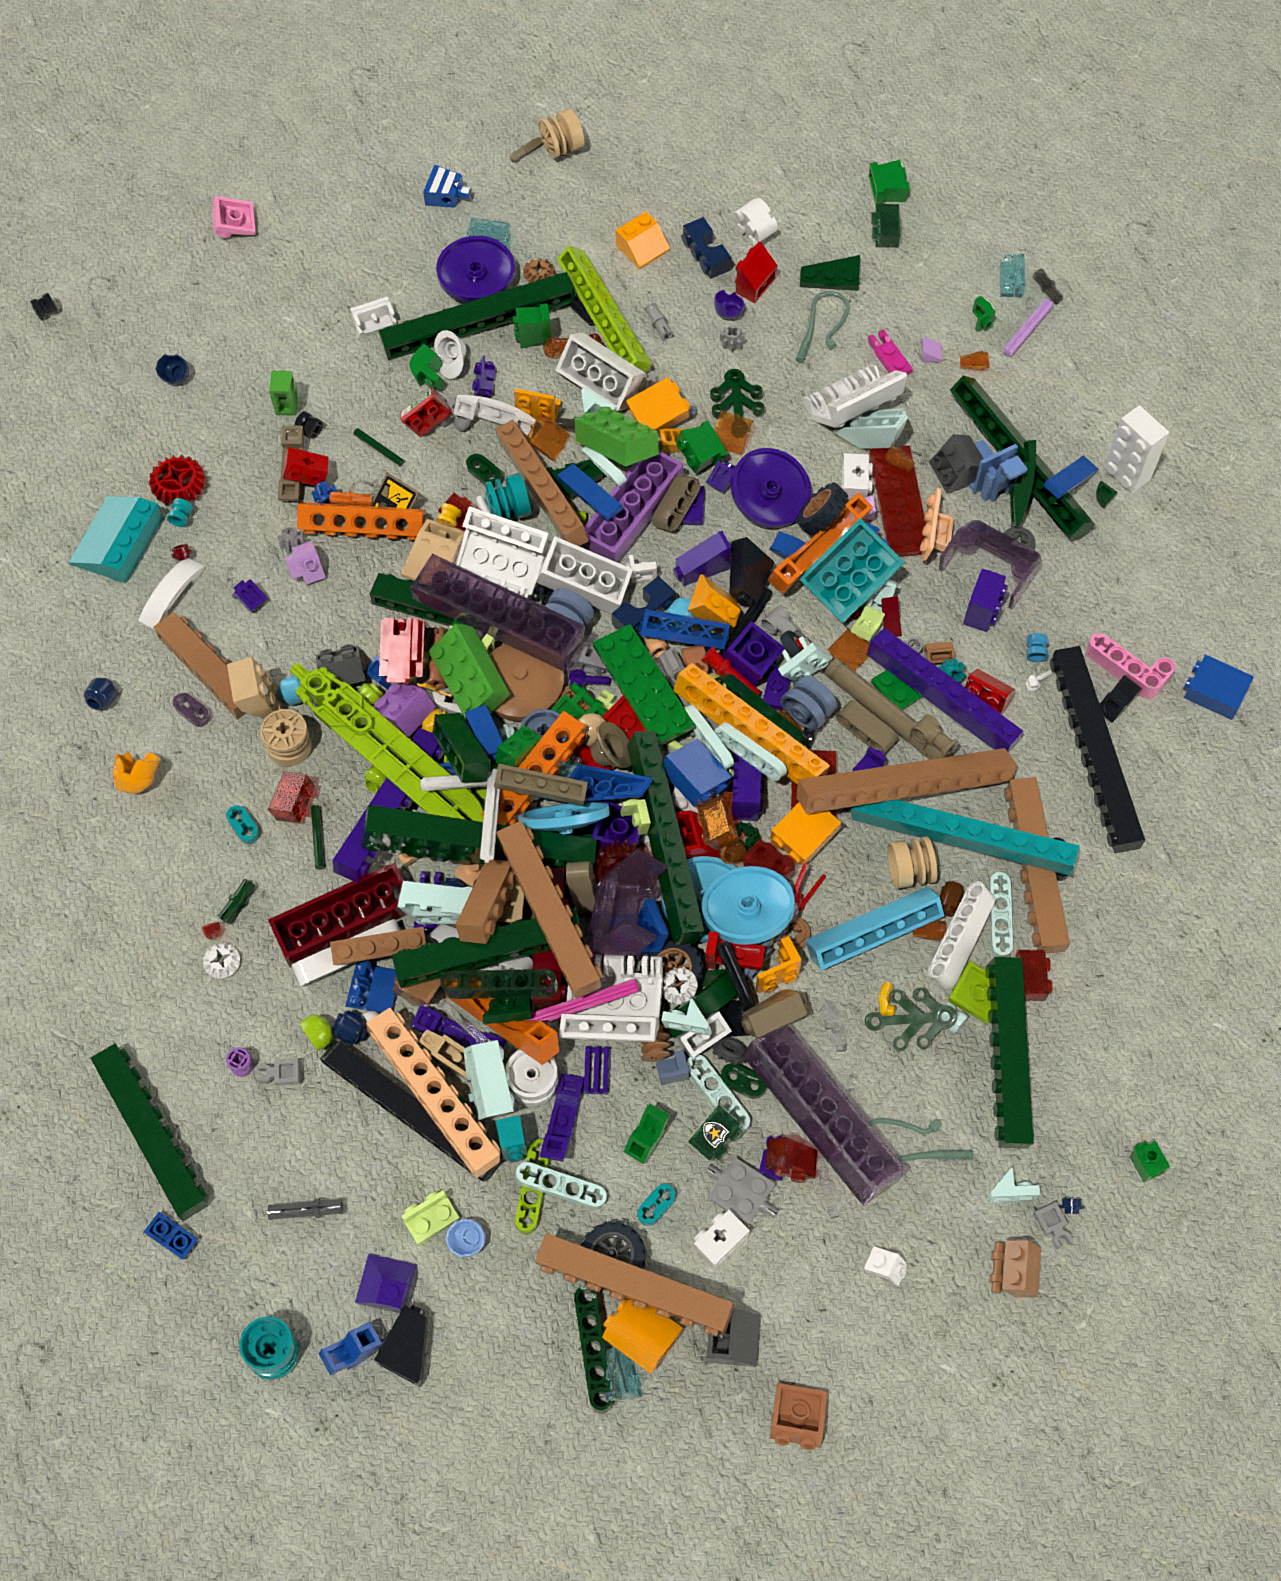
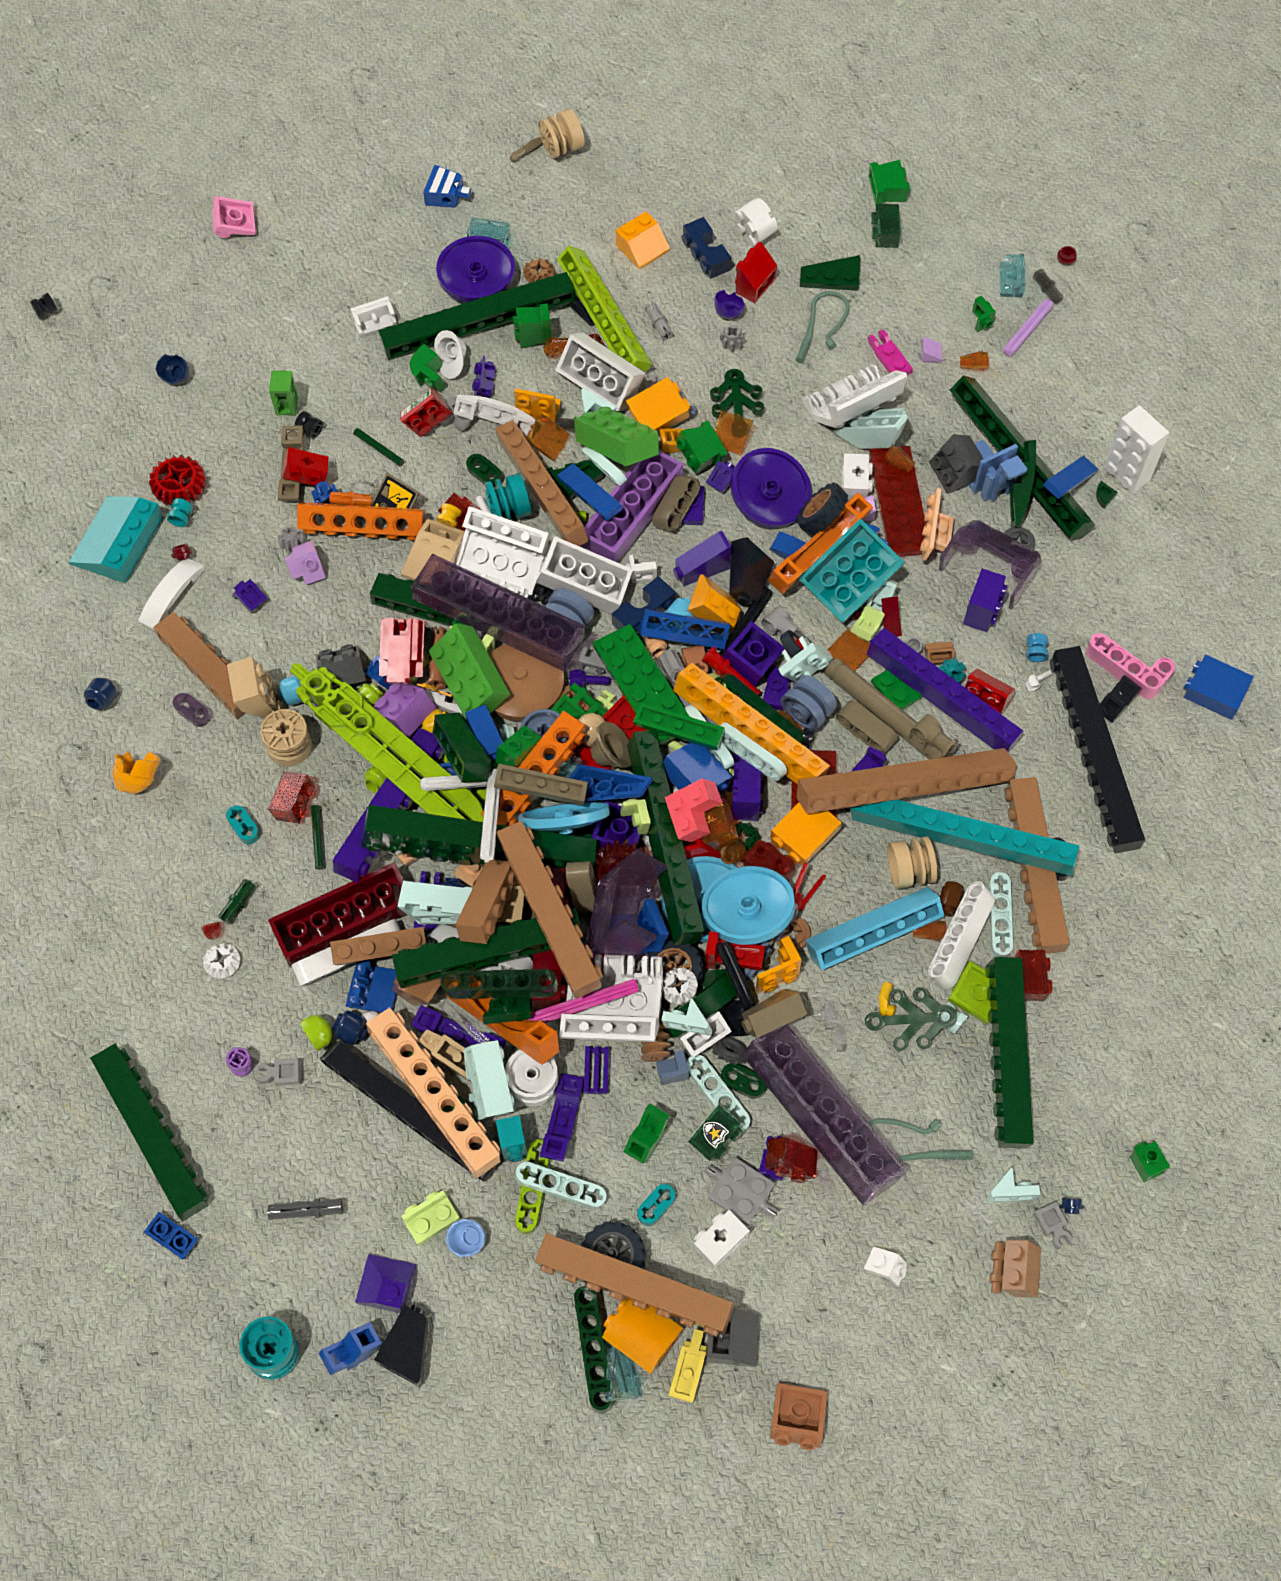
(679, 726): none -> green plate
(687, 809): none -> coral brick
(688, 1368): none -> light yellow hinge
(1067, 255): none -> dark red plate

